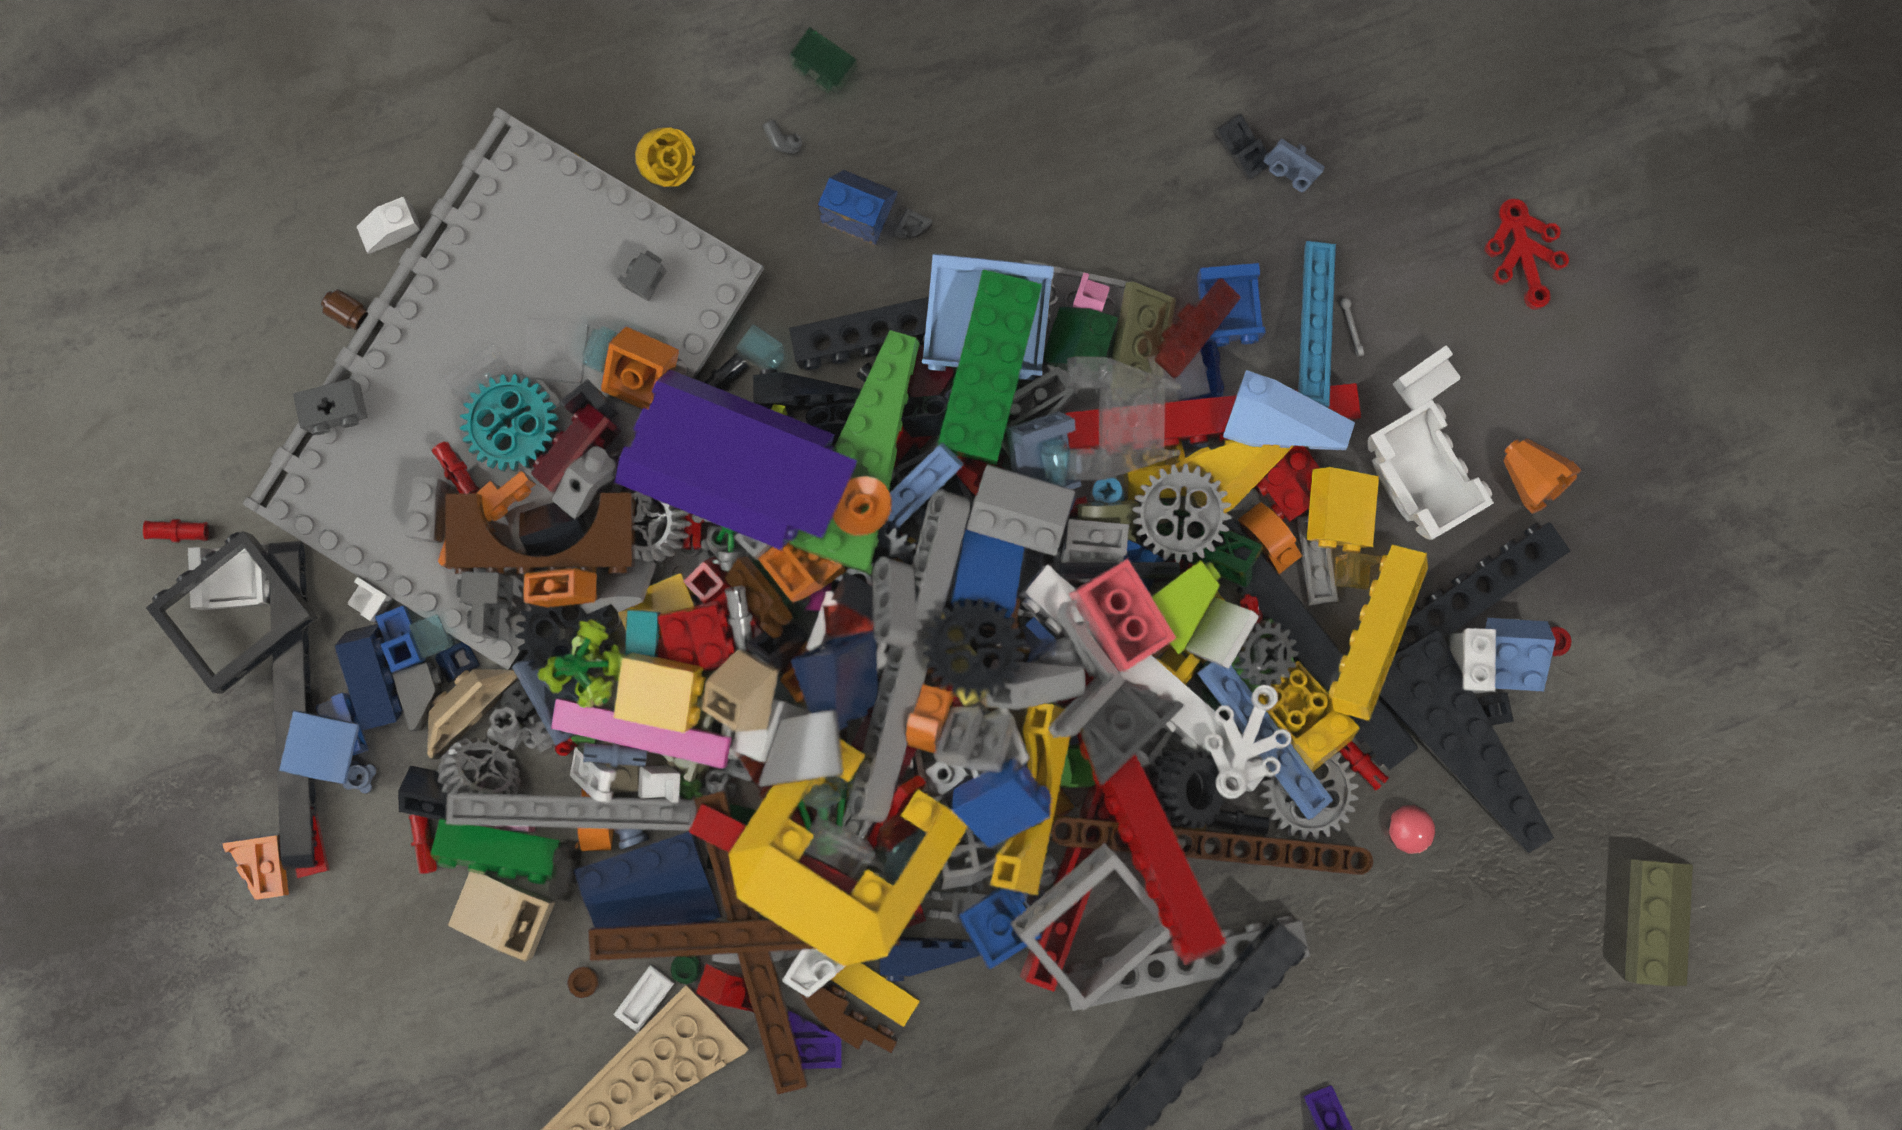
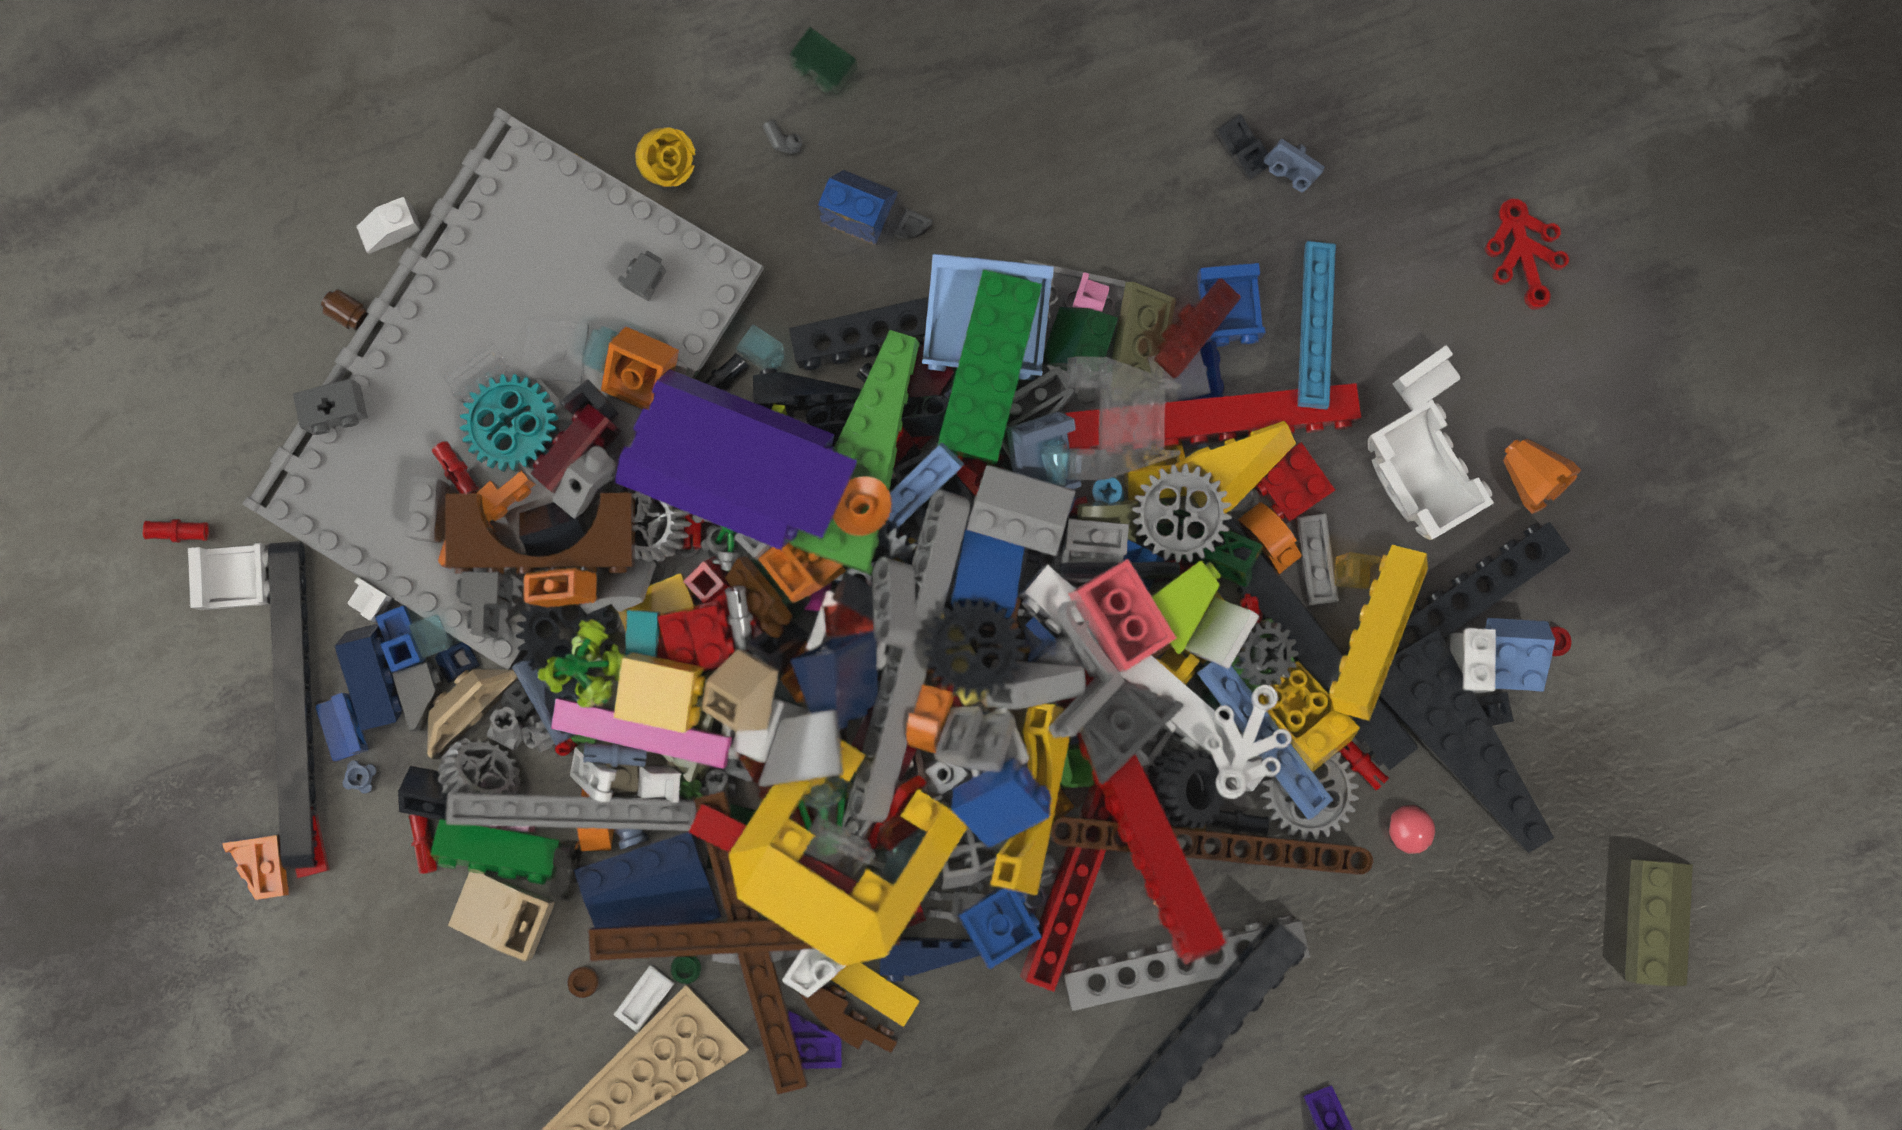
(262, 648): black window -> none
(319, 747): medium blue slope -> none
(724, 988): red slope -> none
(1062, 897): light grey window -> none
(1278, 415): light blue wedge -> none
(1342, 509): yellow brick -> none
(1345, 303): light grey hinge -> none

